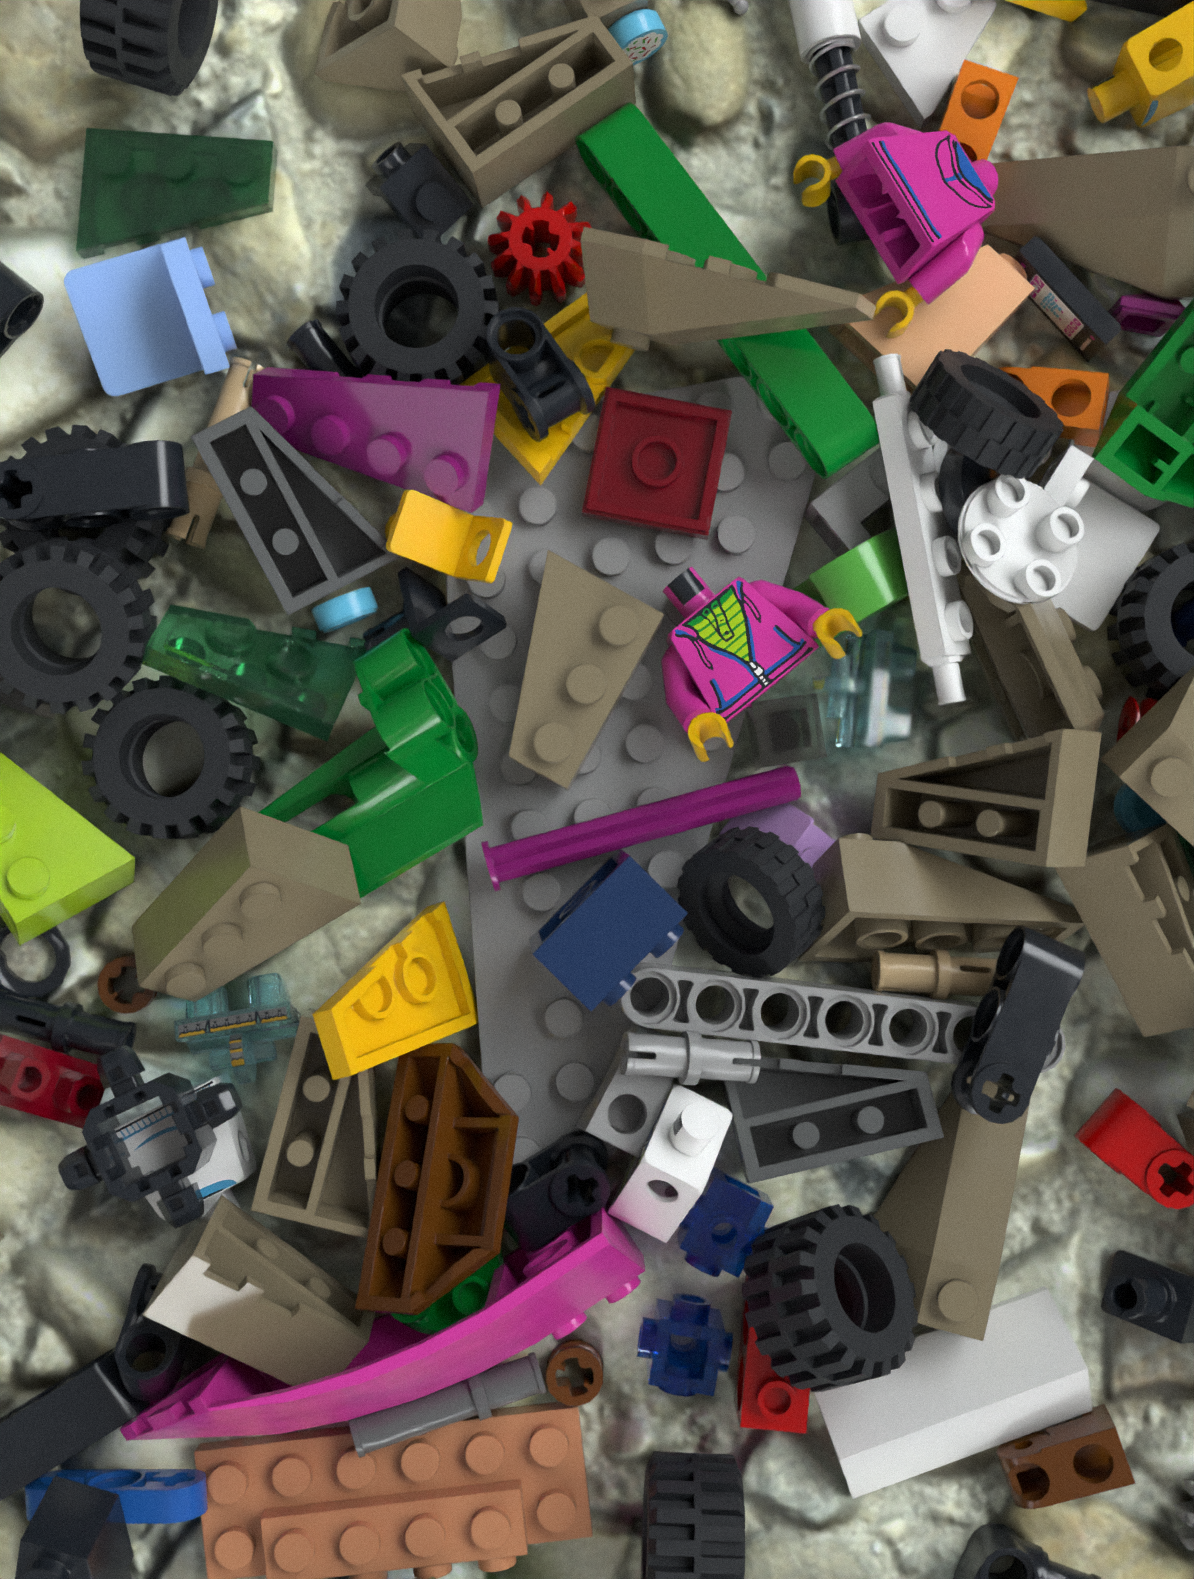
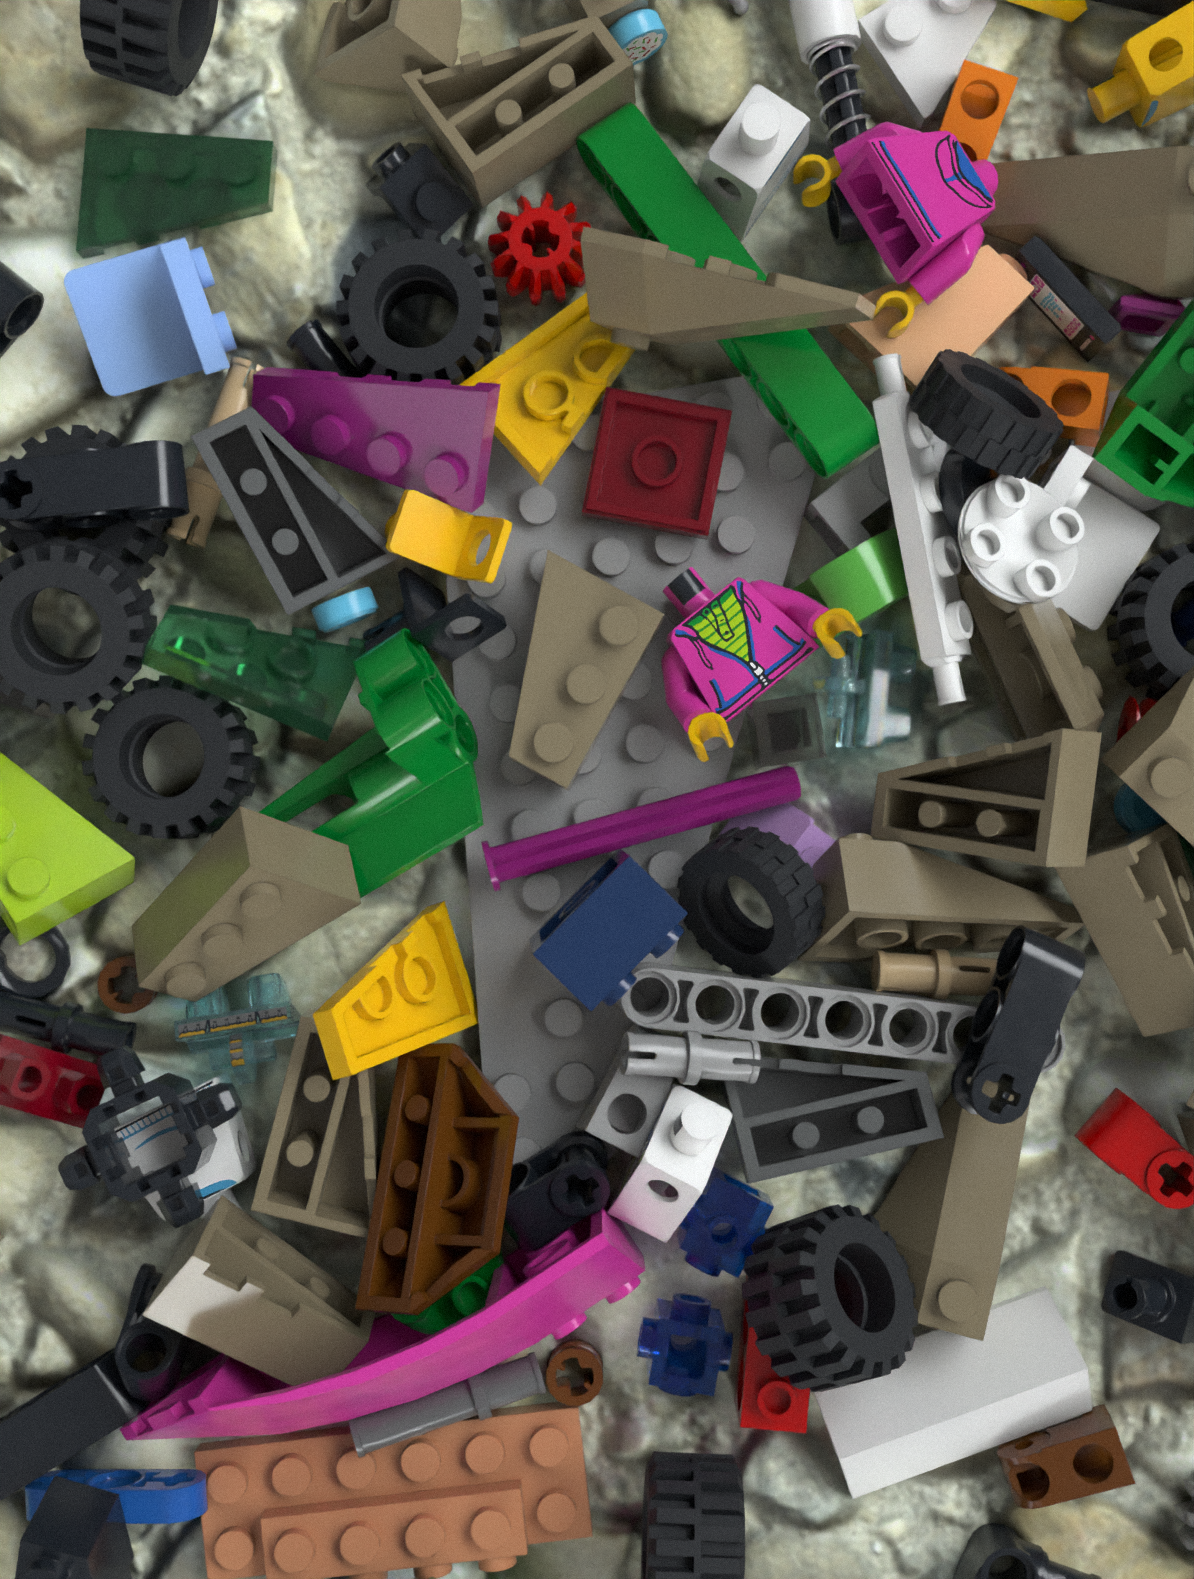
(540, 382): black piece -> none
(755, 155): none -> white torso

